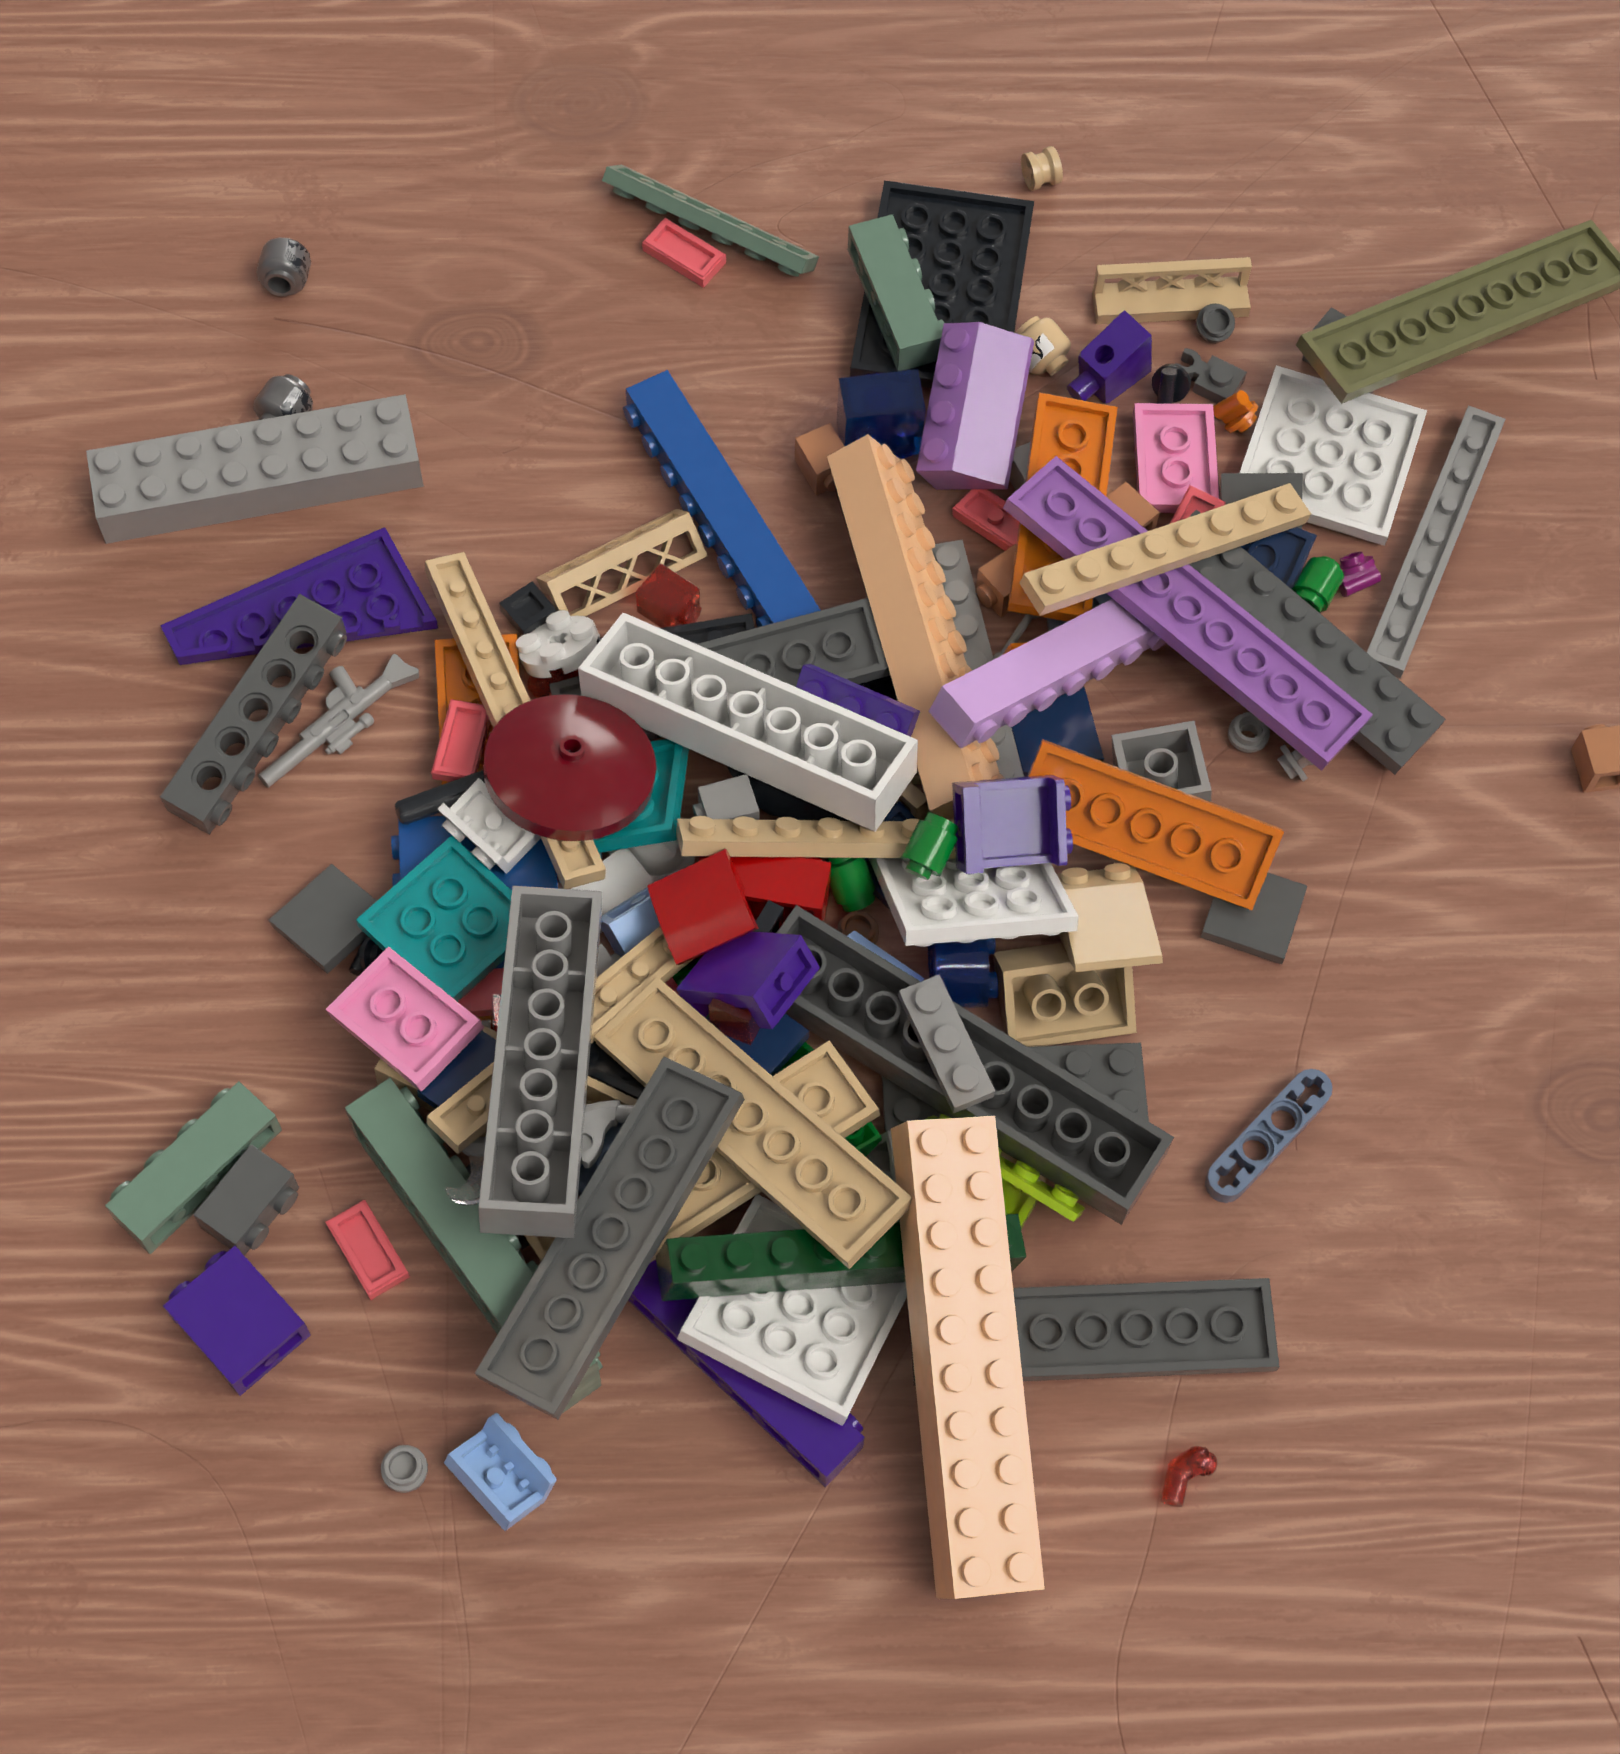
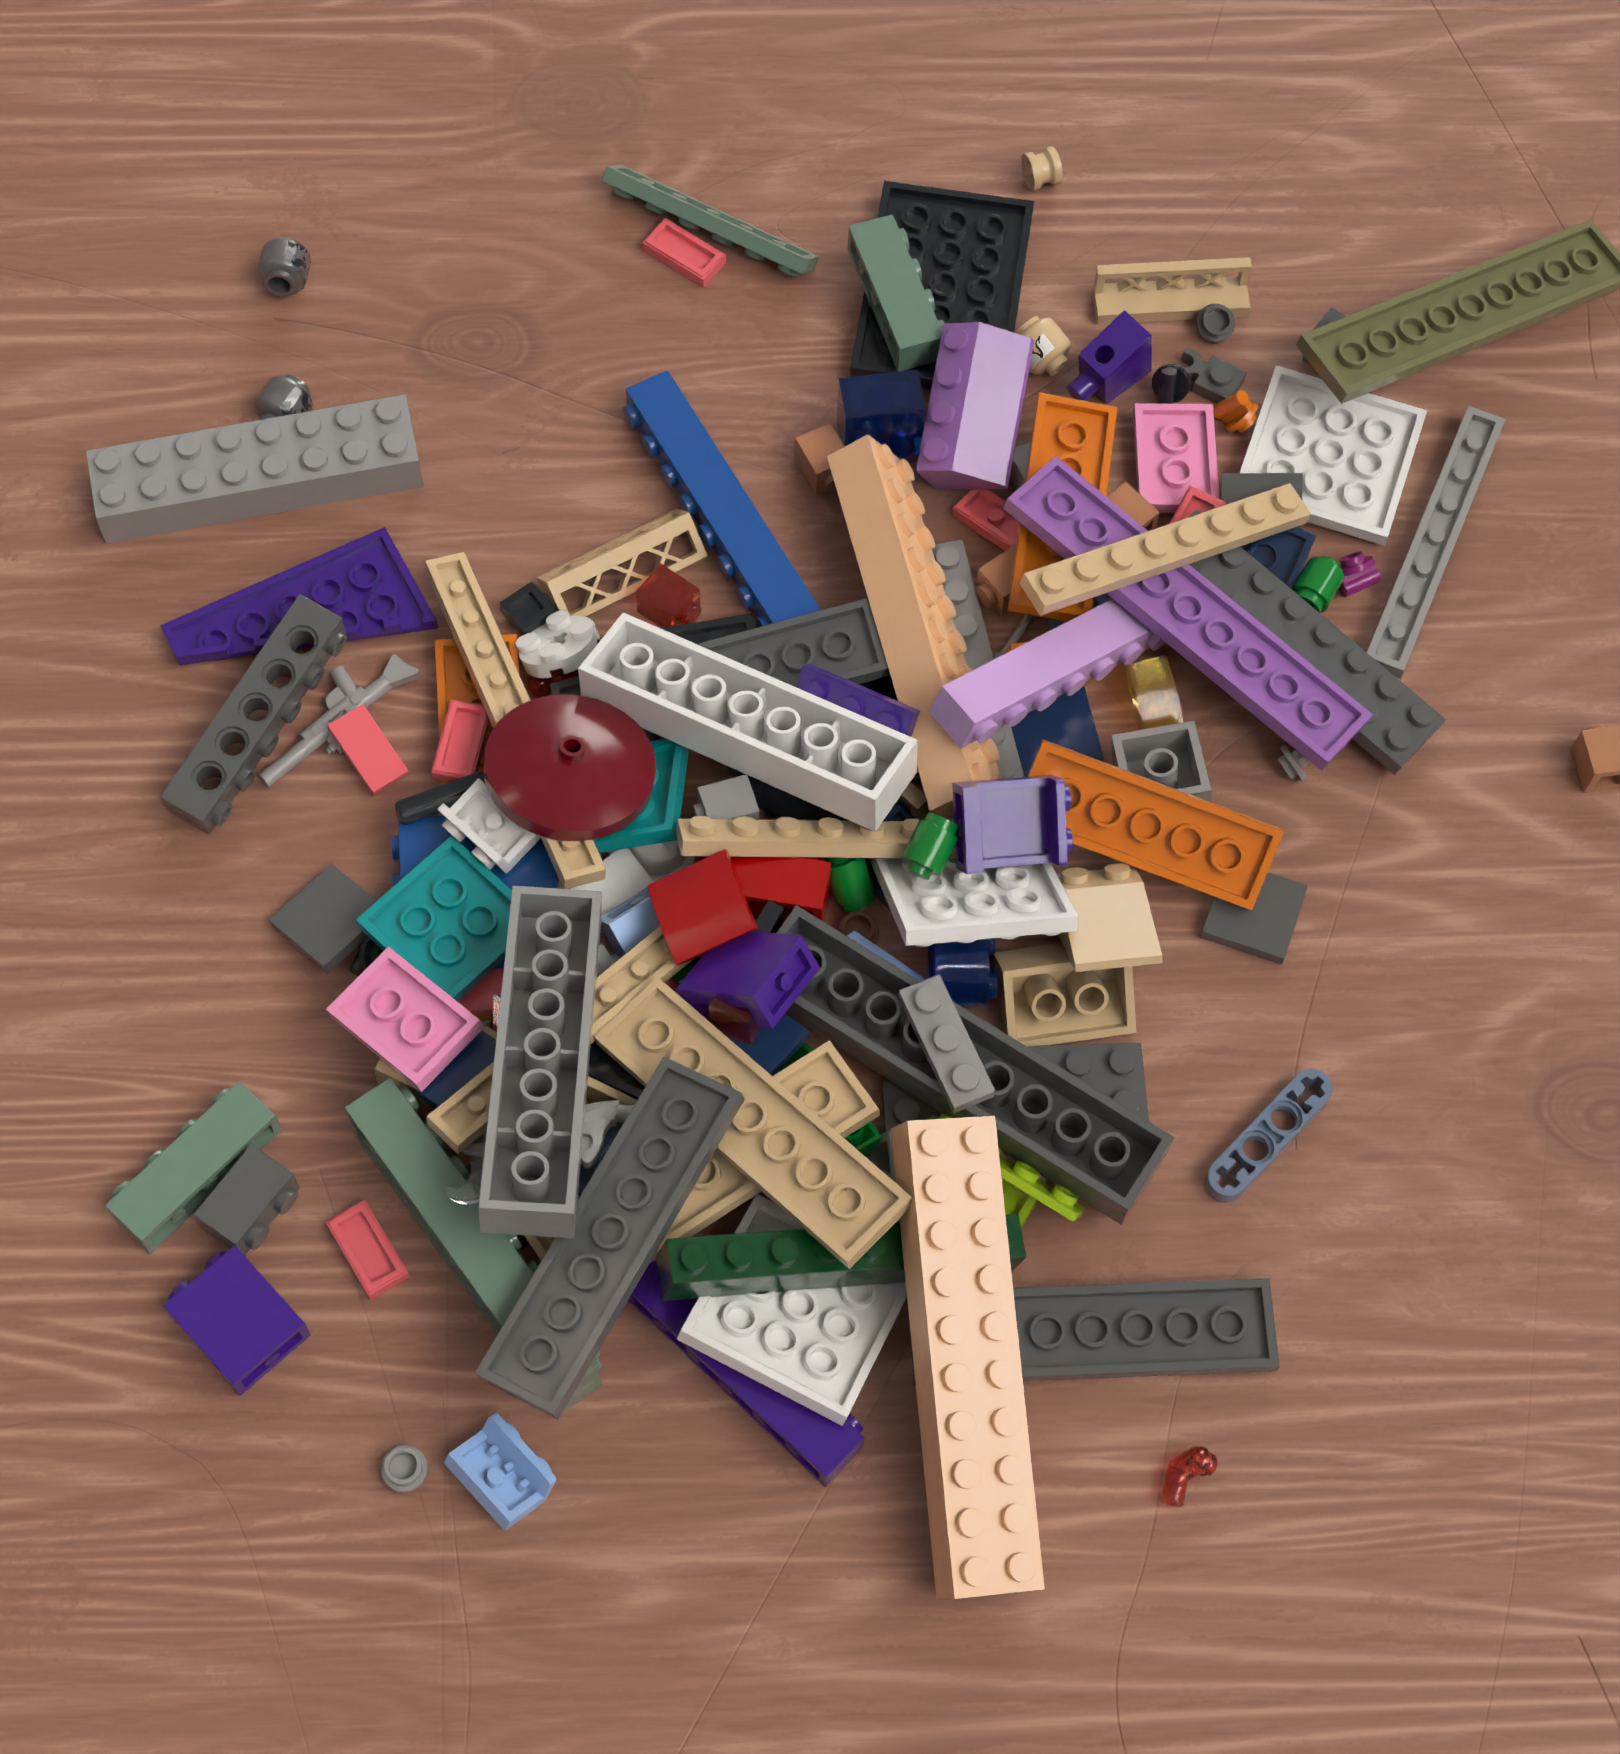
(368, 750): none -> coral tile
(1154, 693): none -> clear yellow slope
(1251, 723): light grey plate -> none

